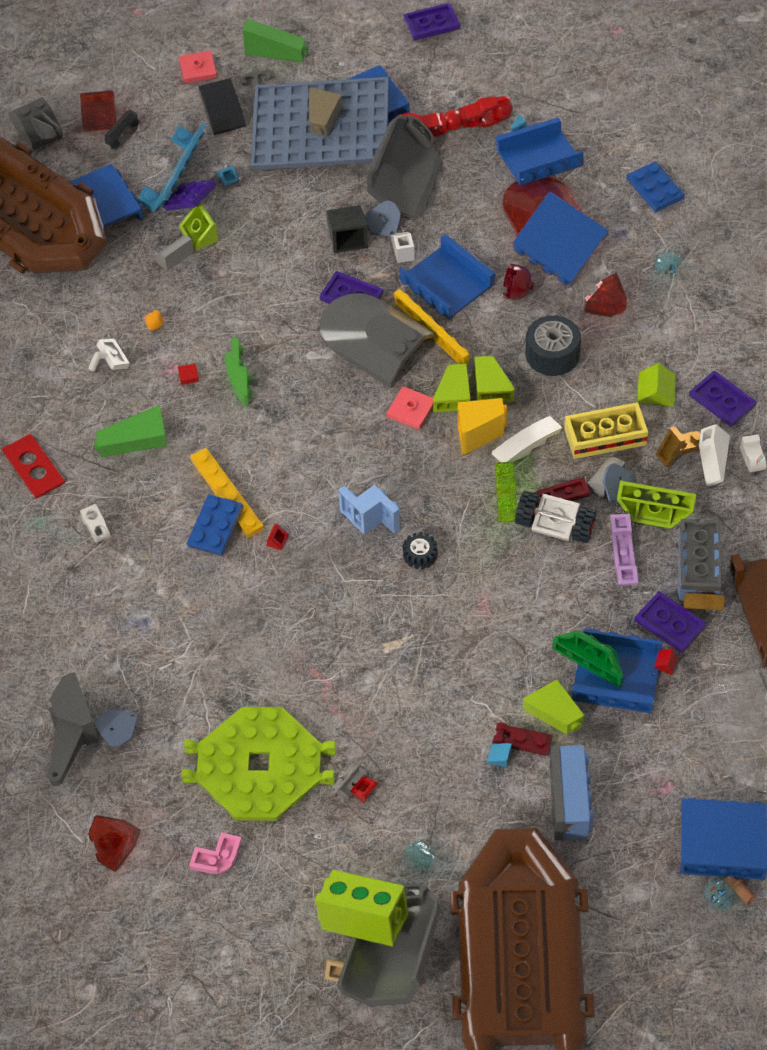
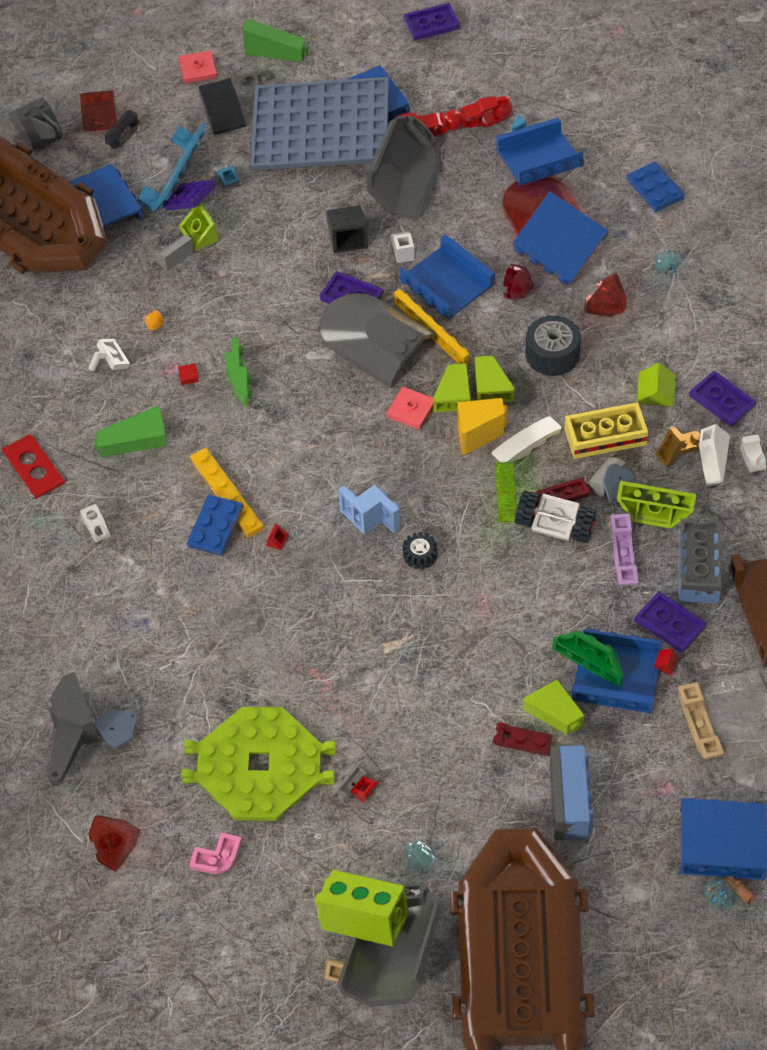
(323, 110): dark tan slope -> none
(385, 224): sand blue piece -> none
(499, 754): dark azure slope -> none
(698, 721): none -> tan slope
(703, 601): pearl gold slope -> none

